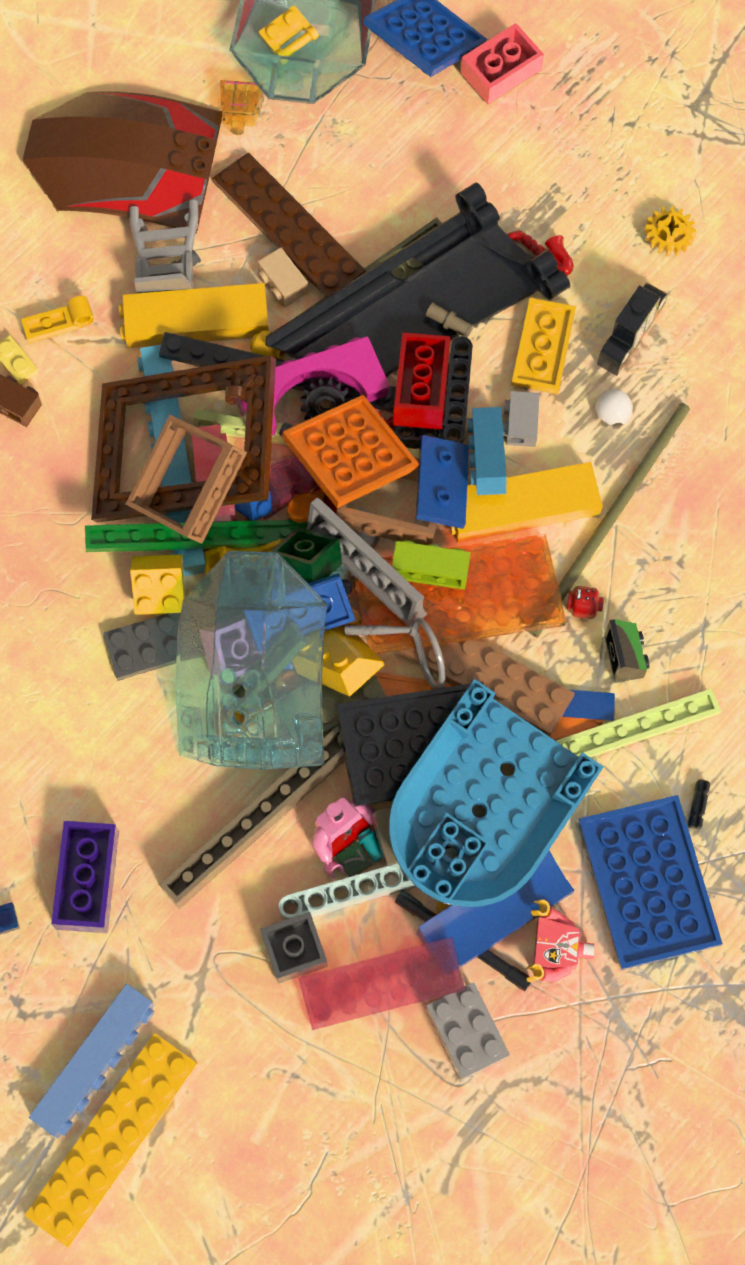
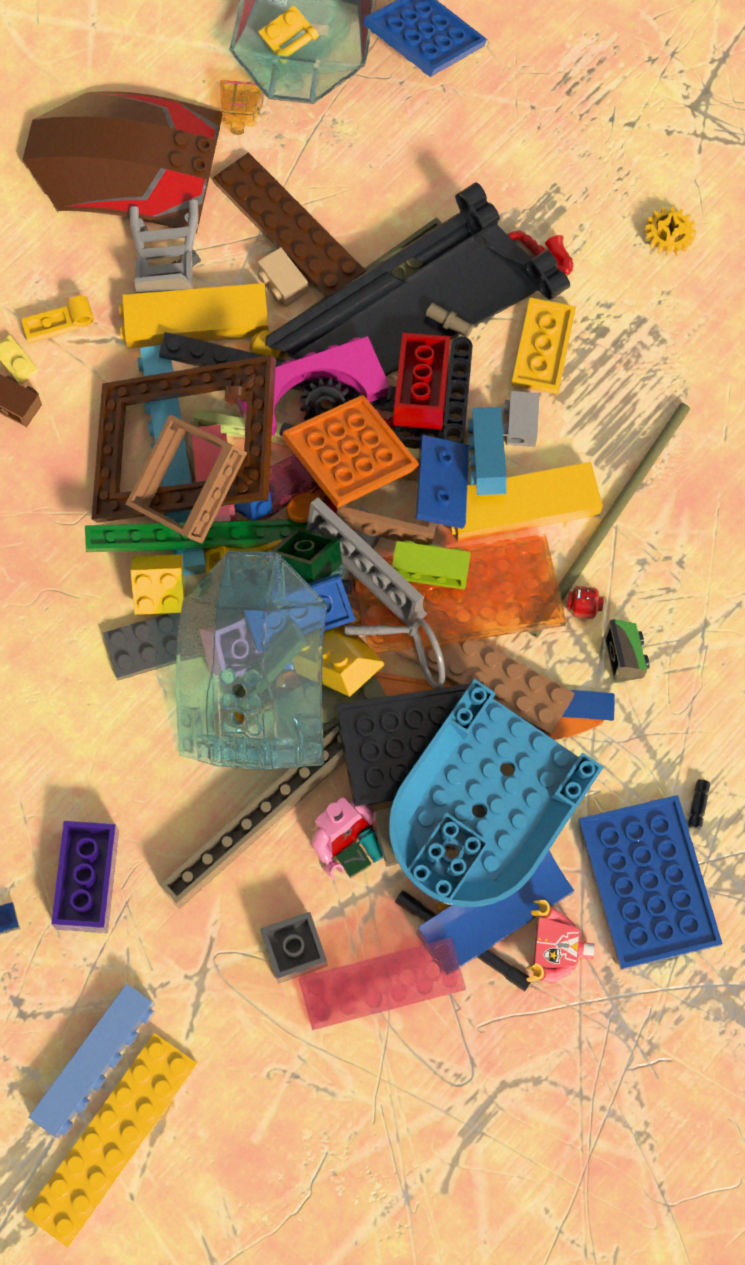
(351, 885): light aqua beam -> none
(467, 1032): light grey brick -> none
(502, 63): coral brick -> none
(613, 406): white hair -> none
(631, 327): black brick -> none
(643, 724): yellowish green plate -> none

